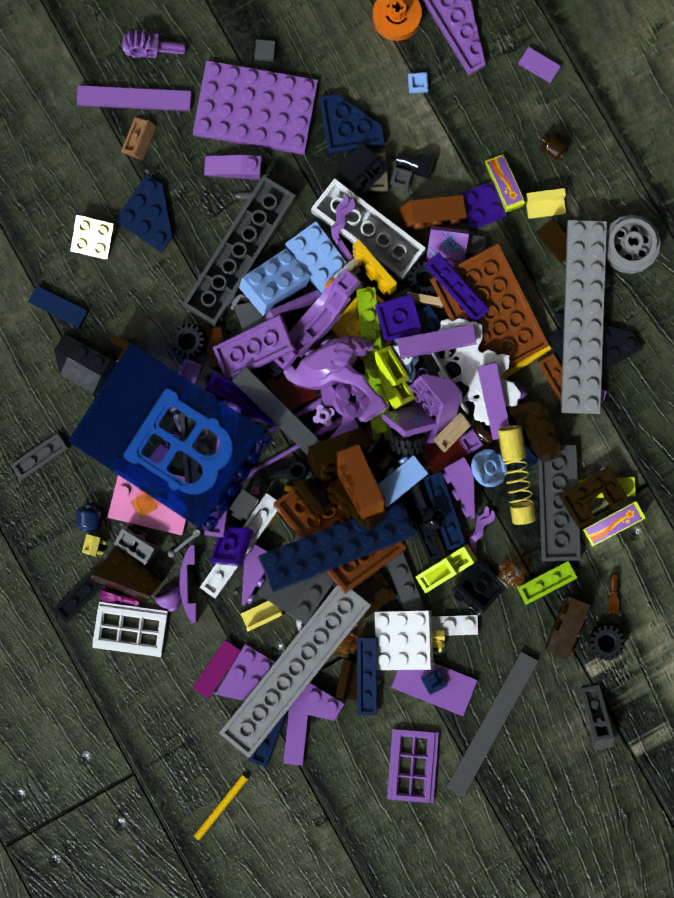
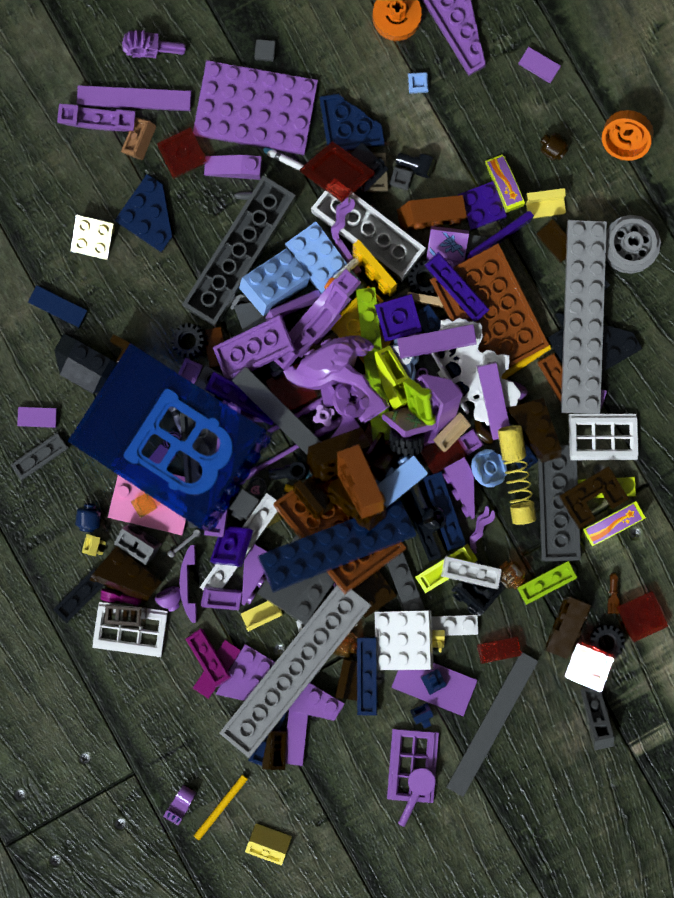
(37, 417): none -> medium lavender tile
(95, 118): none -> medium lavender slope
(140, 611): none -> dark brown slope
(180, 805): none -> medium lavender leg
(182, 153): none -> clear red plate
(208, 658): none -> magenta tile
(221, 598): none -> medium lavender tile
(268, 844): none -> light yellow panel
(280, 758): none -> dark brown slope
(283, 158): none -> white piece
(337, 171): none -> clear red piece
(419, 401): none -> lime plate
(421, 782): none -> medium lavender piece
(422, 714): none -> dark blue tile
(471, 572): none -> white plate
(499, 650): none -> clear red slope
(503, 234): none -> dark purple tile
(589, 666): none -> plate
(603, 419): none -> white piece
(634, 129): none -> orange piece
(642, 616): none -> clear red plate

